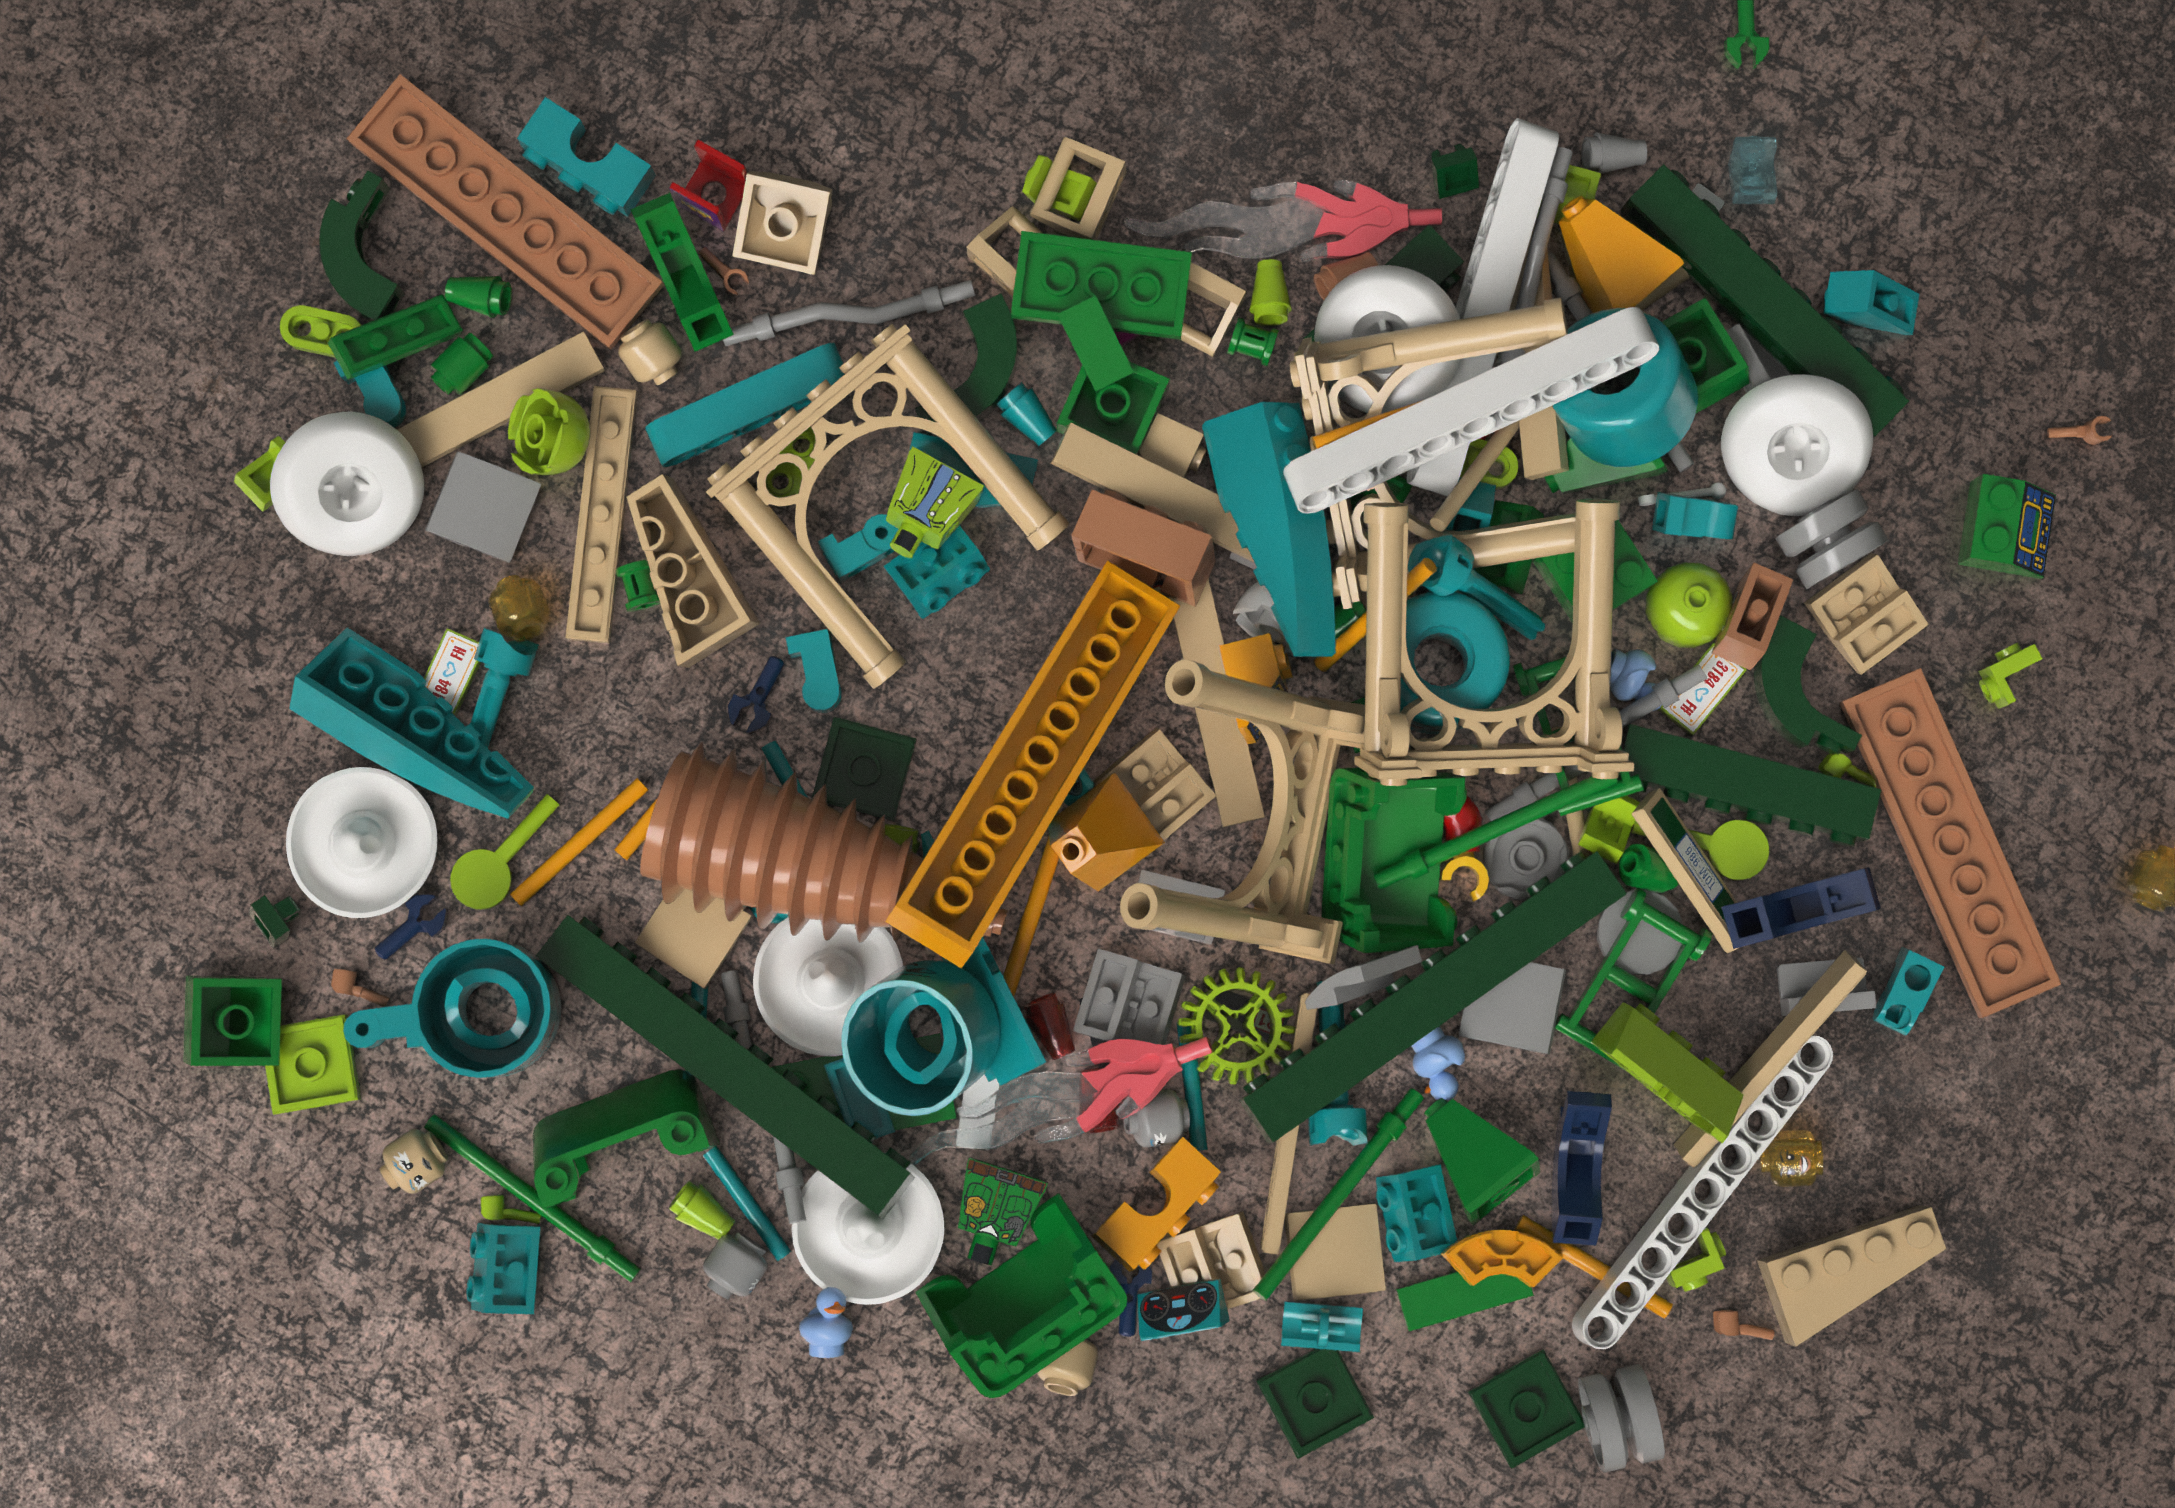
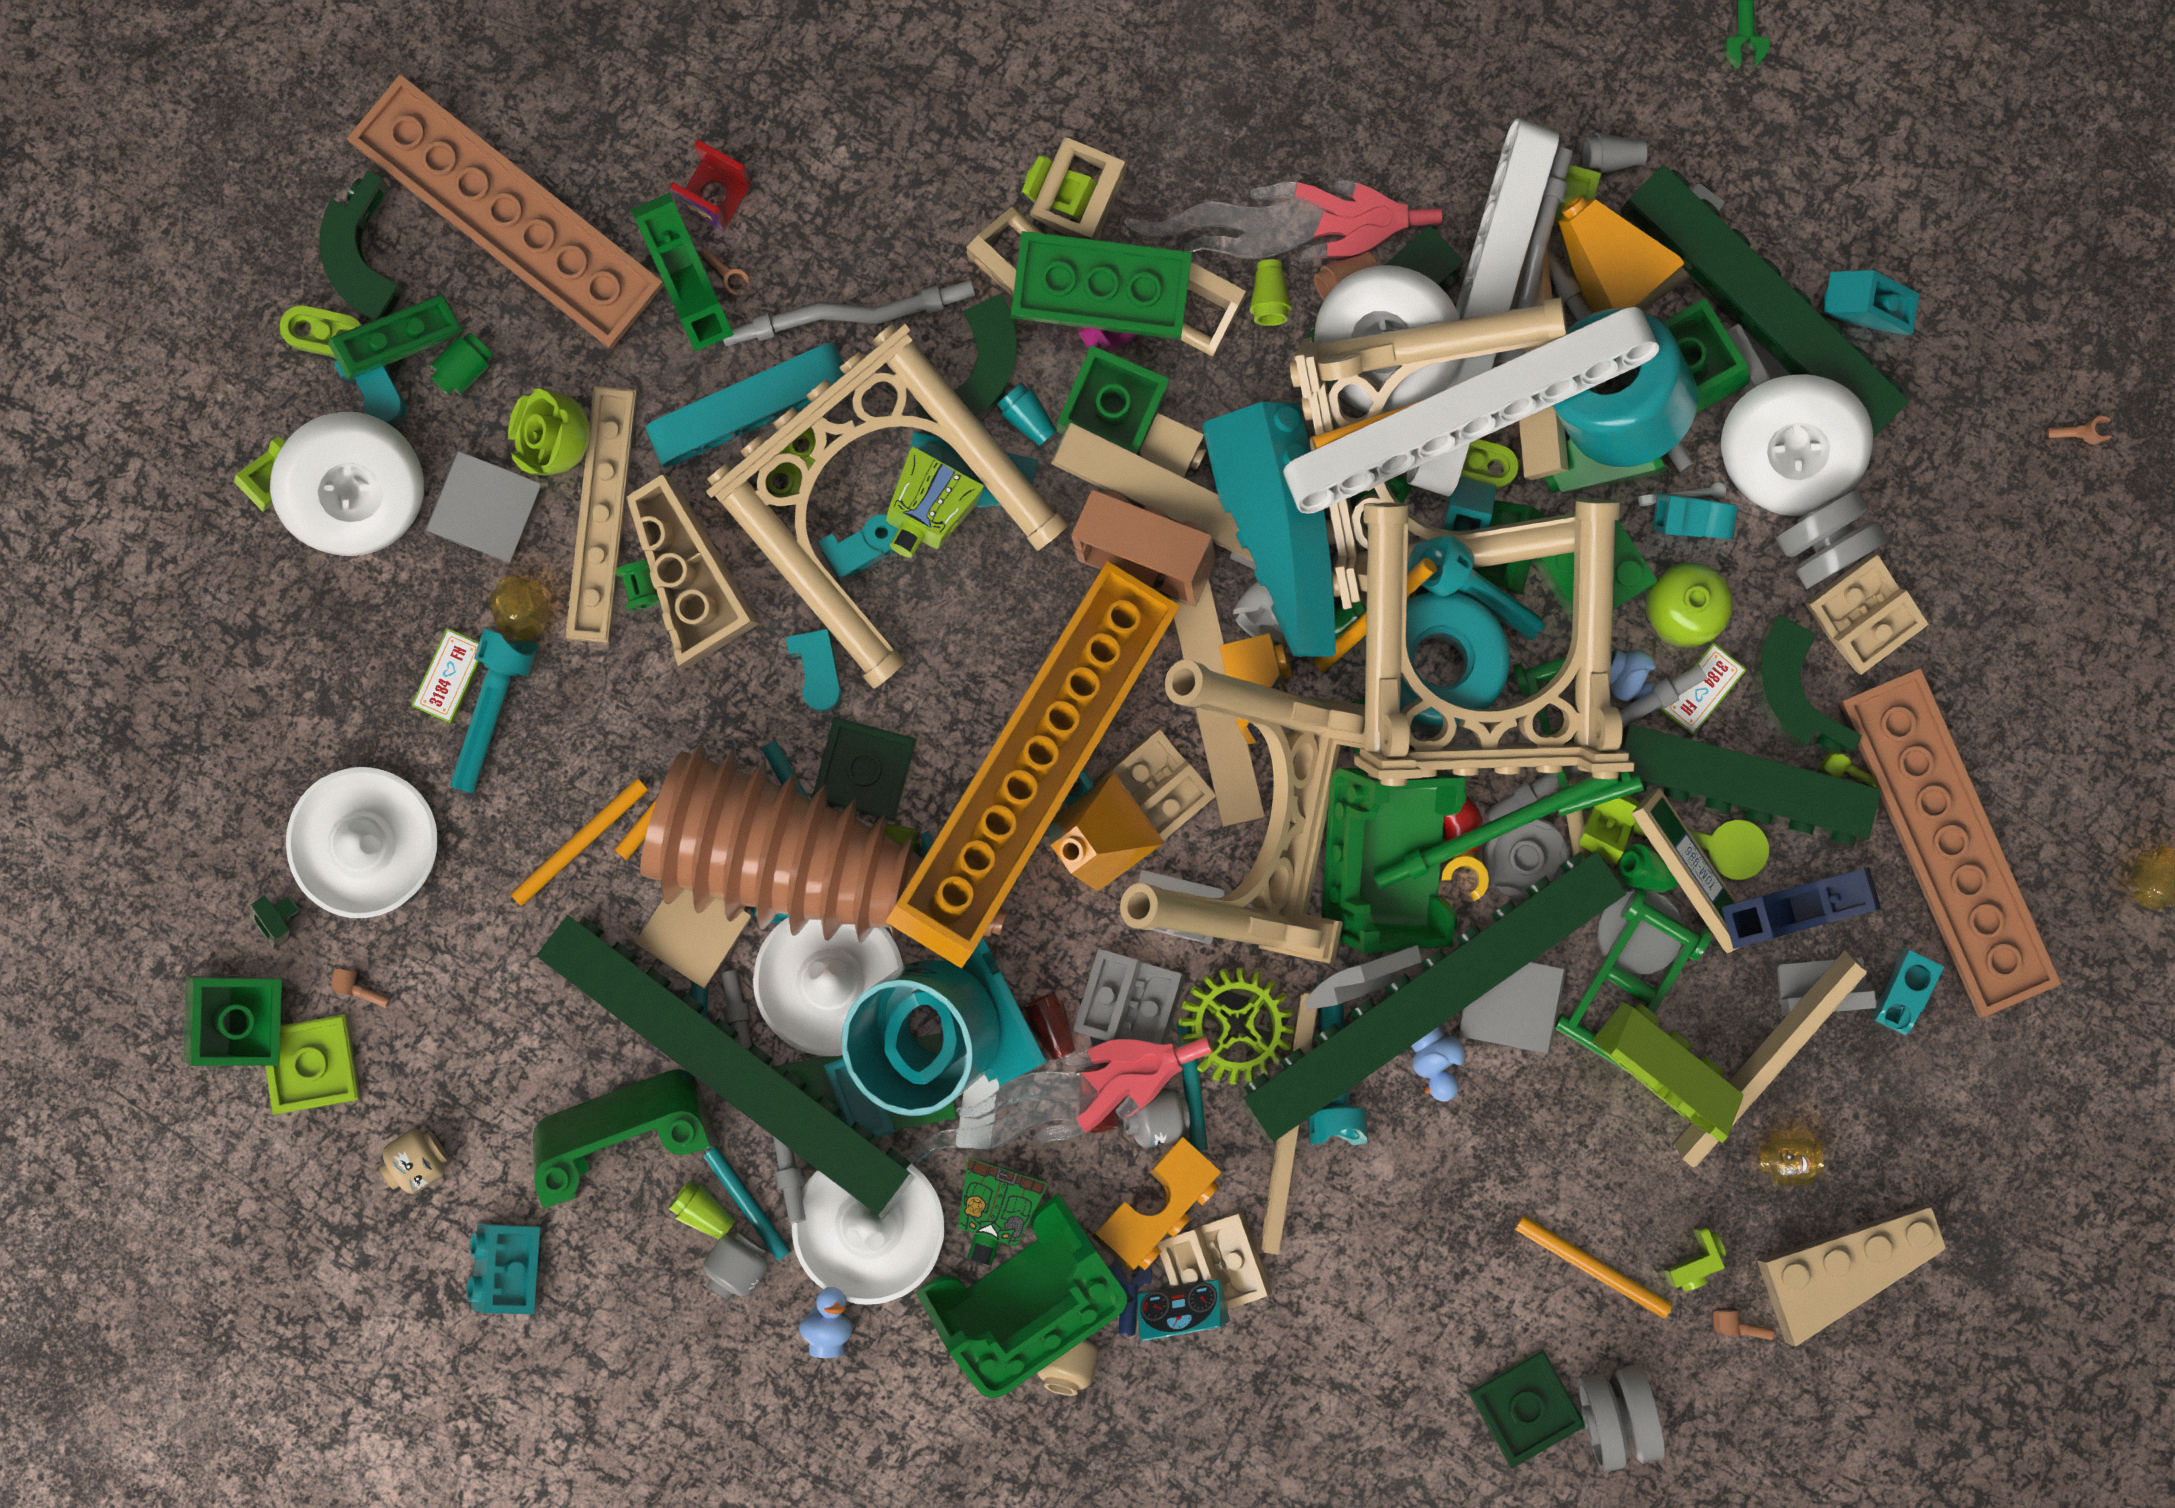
(374, 1026): teal leg -> none
(398, 723): teal wedge -> none
(413, 926): dark blue bar -> none
(442, 999): teal piece -> none
(481, 294): green cone -> none
(482, 876): lime piece -> none
(494, 401): tan tile -> none
(494, 1209): lime hand -> none
(599, 1248): green bar -> none
(615, 180): teal arch -> none
(650, 352): tan head -> none
(757, 697): dark blue bar -> none
(782, 221): tan slope -> none
(938, 574): teal bracket -> none
(1030, 917): light orange bar -> none
(1095, 343): green tile -> none
(1252, 341): green bush -> none
(1314, 1399): dark green tile -> none
(1321, 1326): teal hips -> none
(1342, 1256): tan slope -> none
(1389, 1129): green bar -> none
(1416, 1213): teal bracket -> none
(1452, 1297): green tile -> none
(1455, 171): dark green tile -> none
(1473, 476): tan bar -> none
(1479, 1158): green slope -> none
(1502, 1253): light orange tile -> none
(1578, 1168): dark blue arch -> none
(1695, 1214): white beam -> none
(1752, 616): nougat brick -> none
(1753, 170): clear light blue bracket -> none
(2007, 526): green slope -> none
(2009, 662): lime bracket -> none

